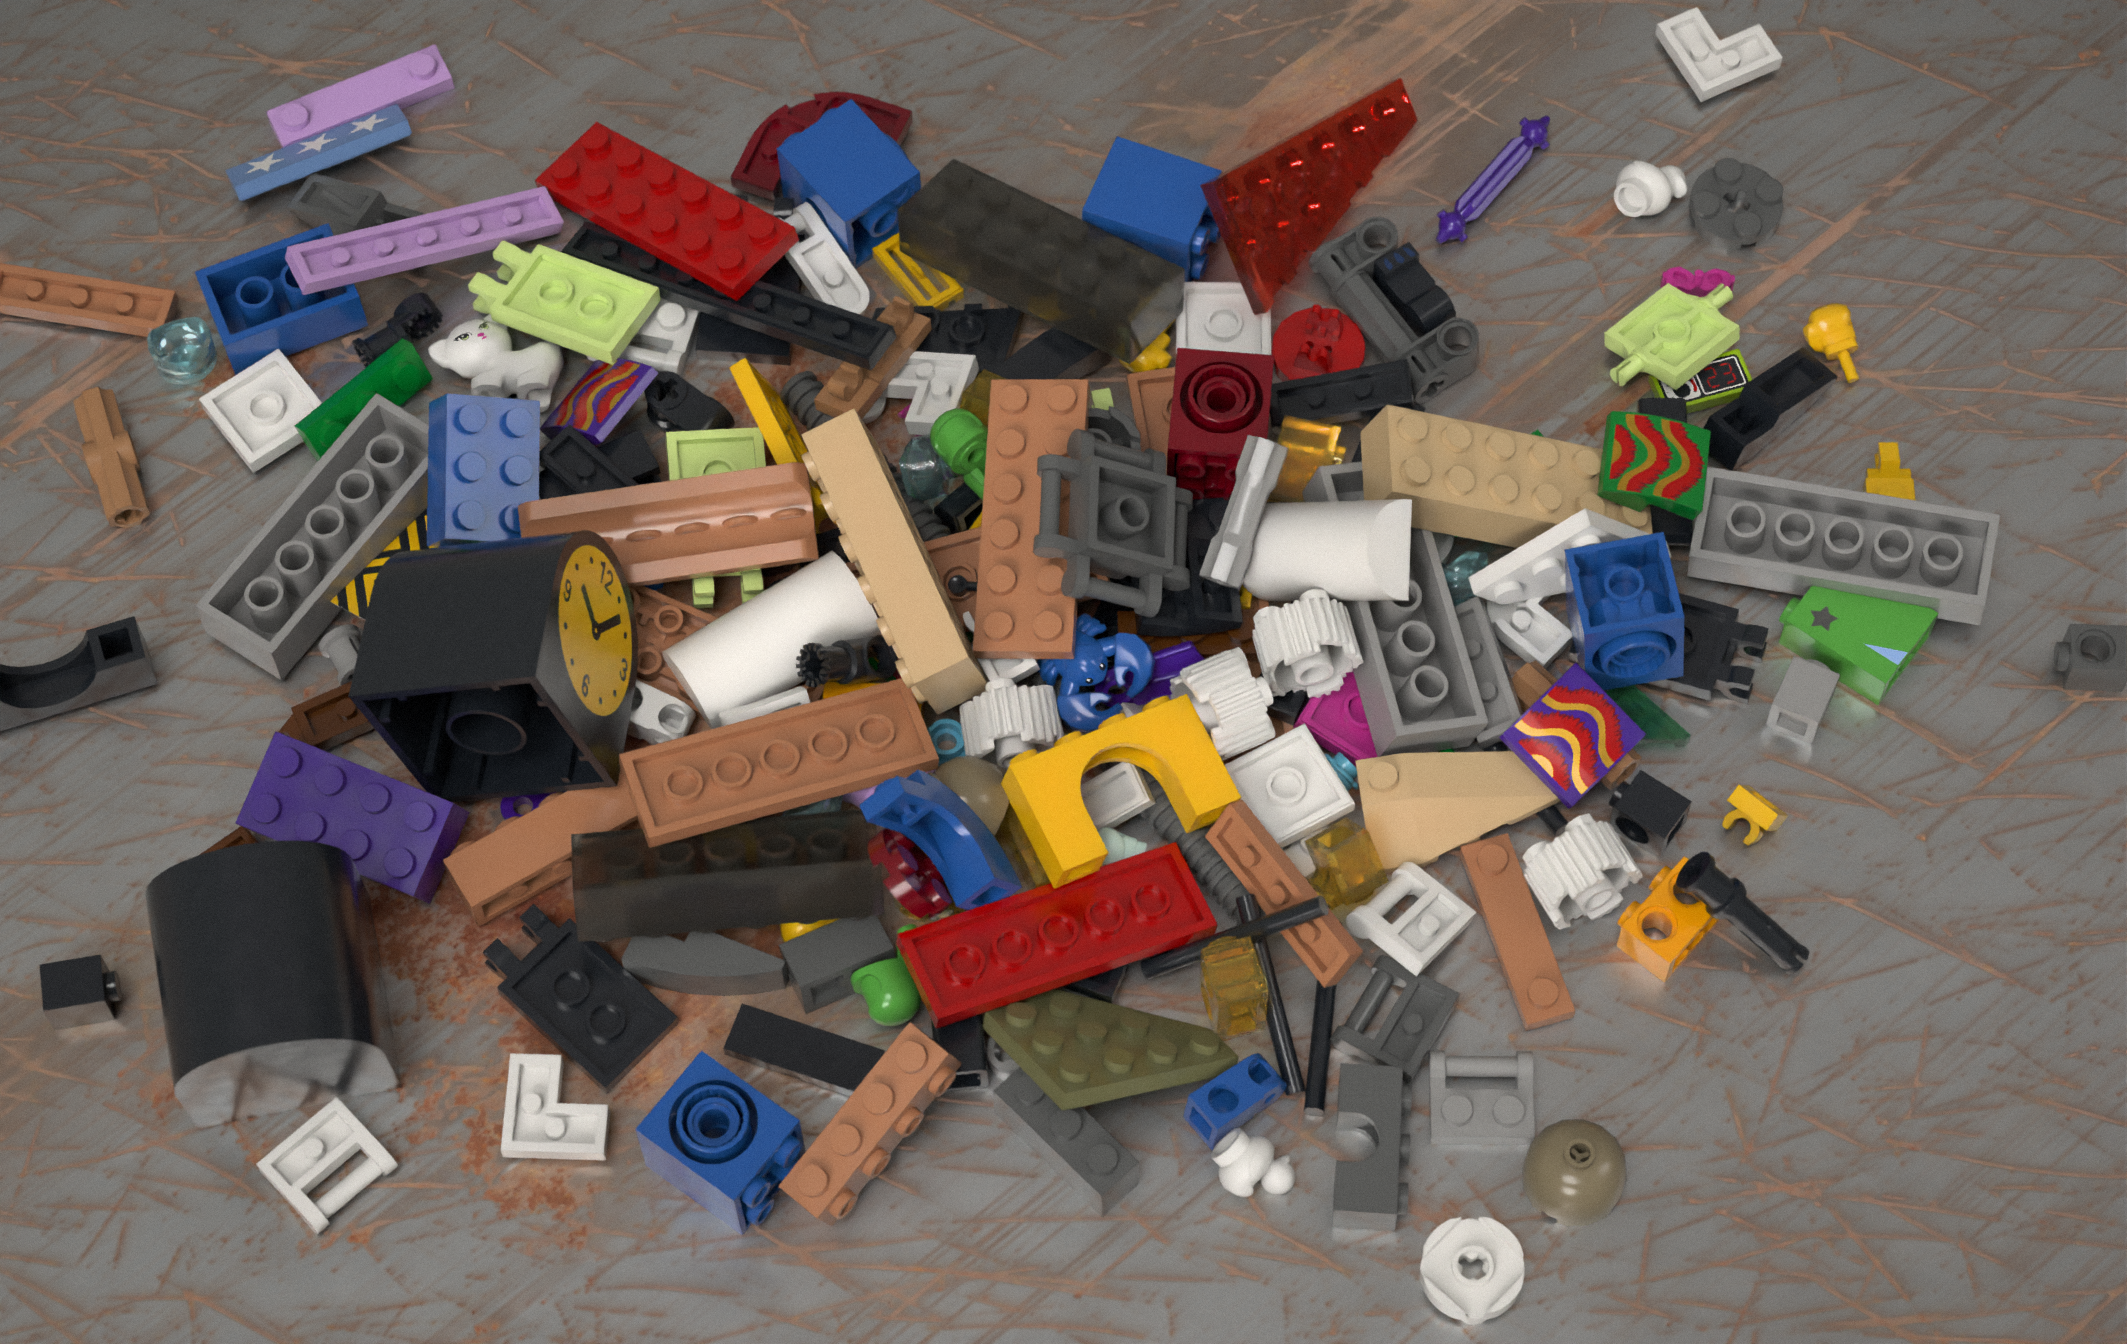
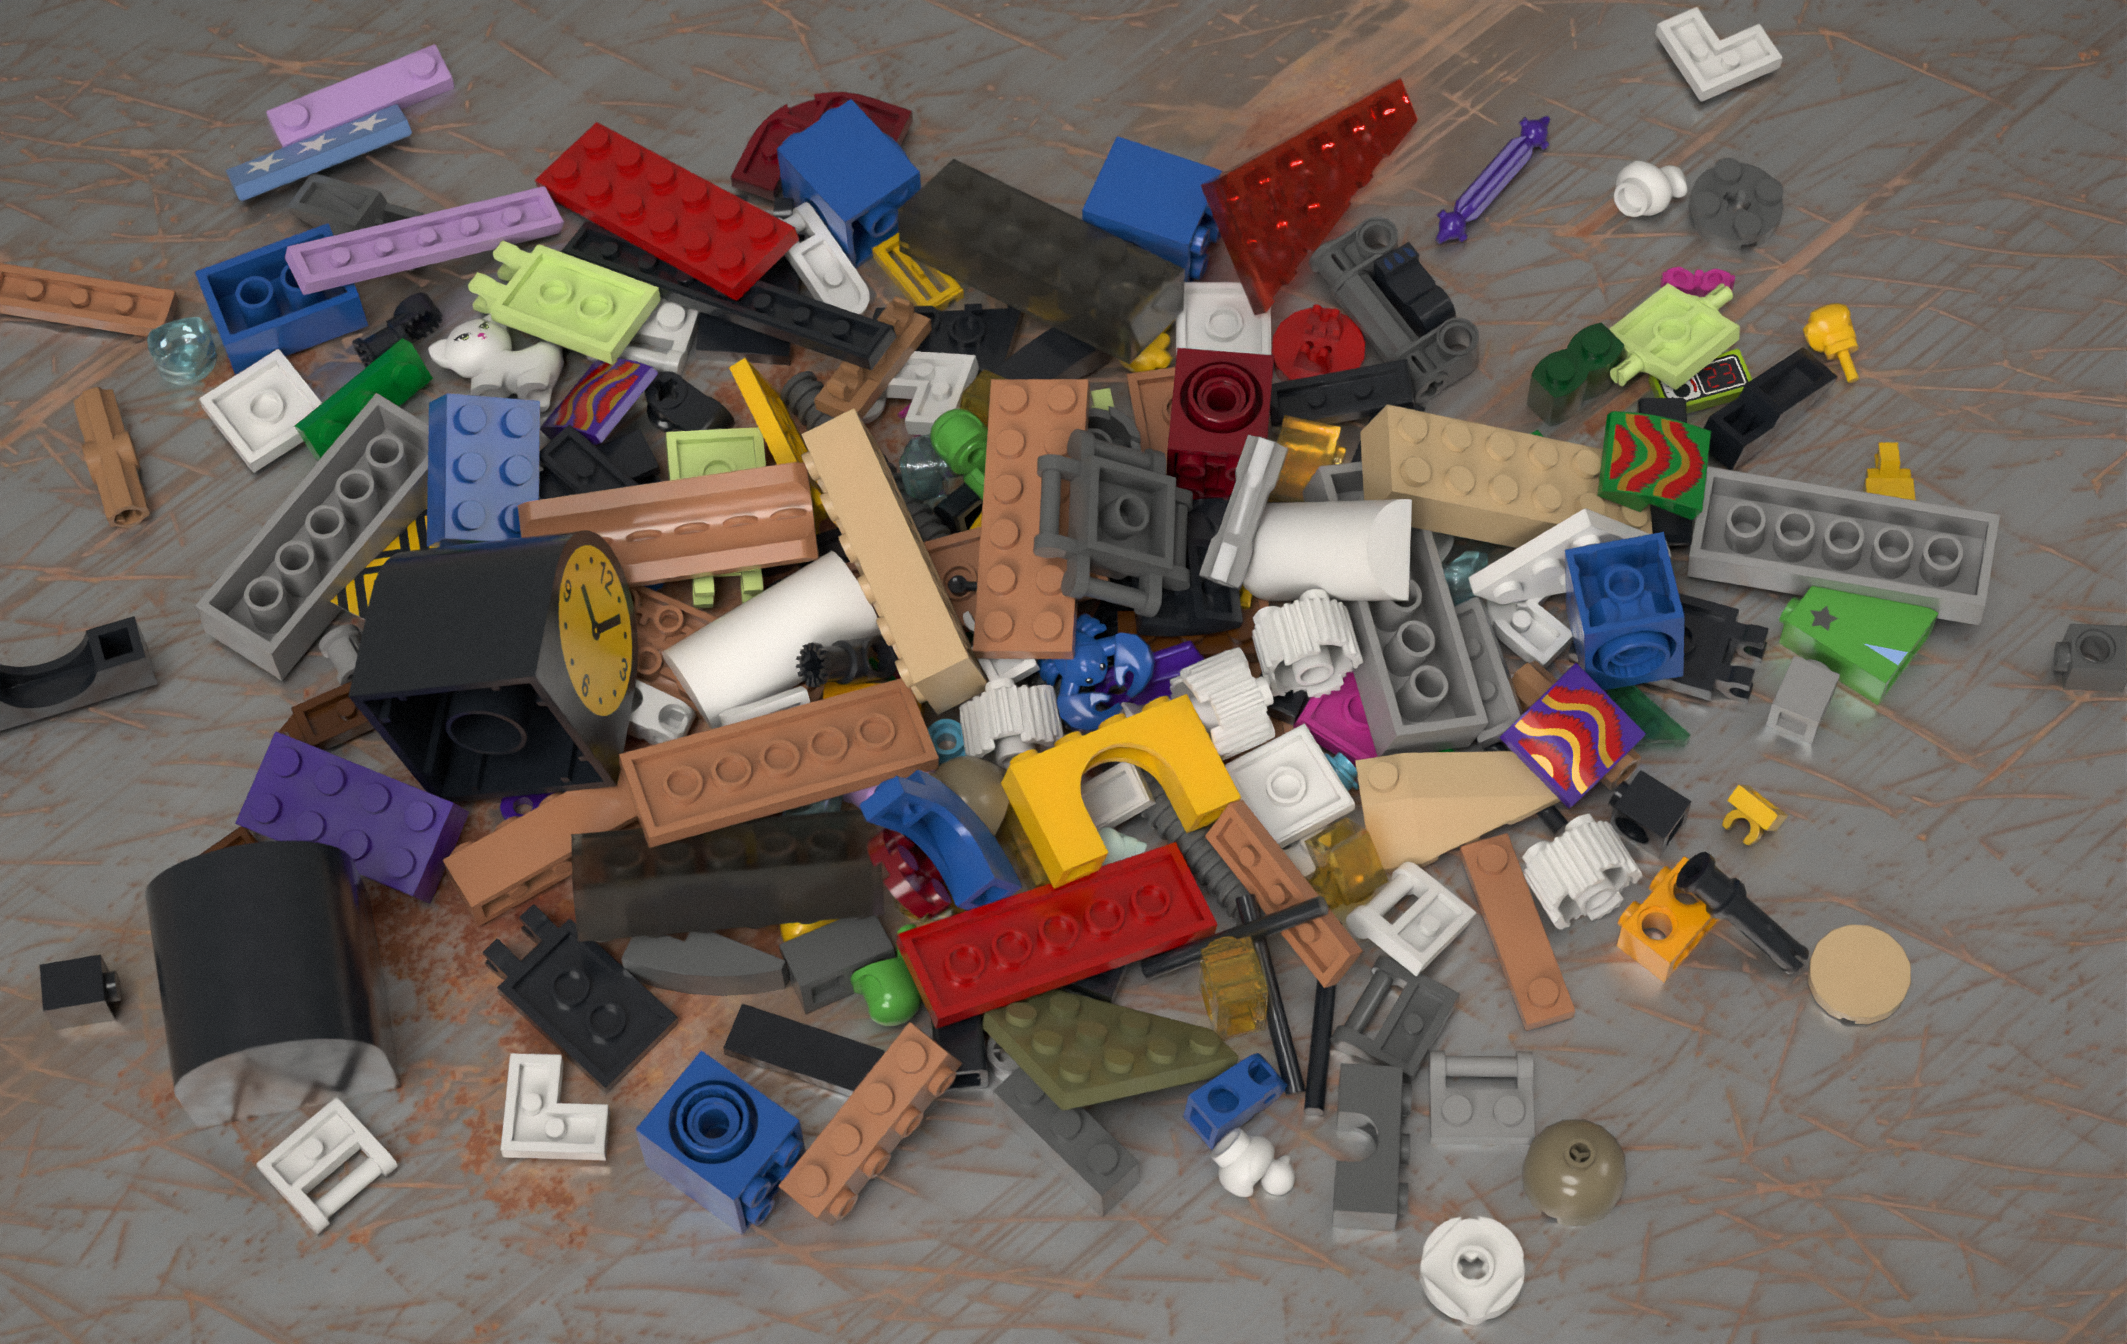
(1574, 374): none -> dark green brick
(1859, 974): none -> tan tile

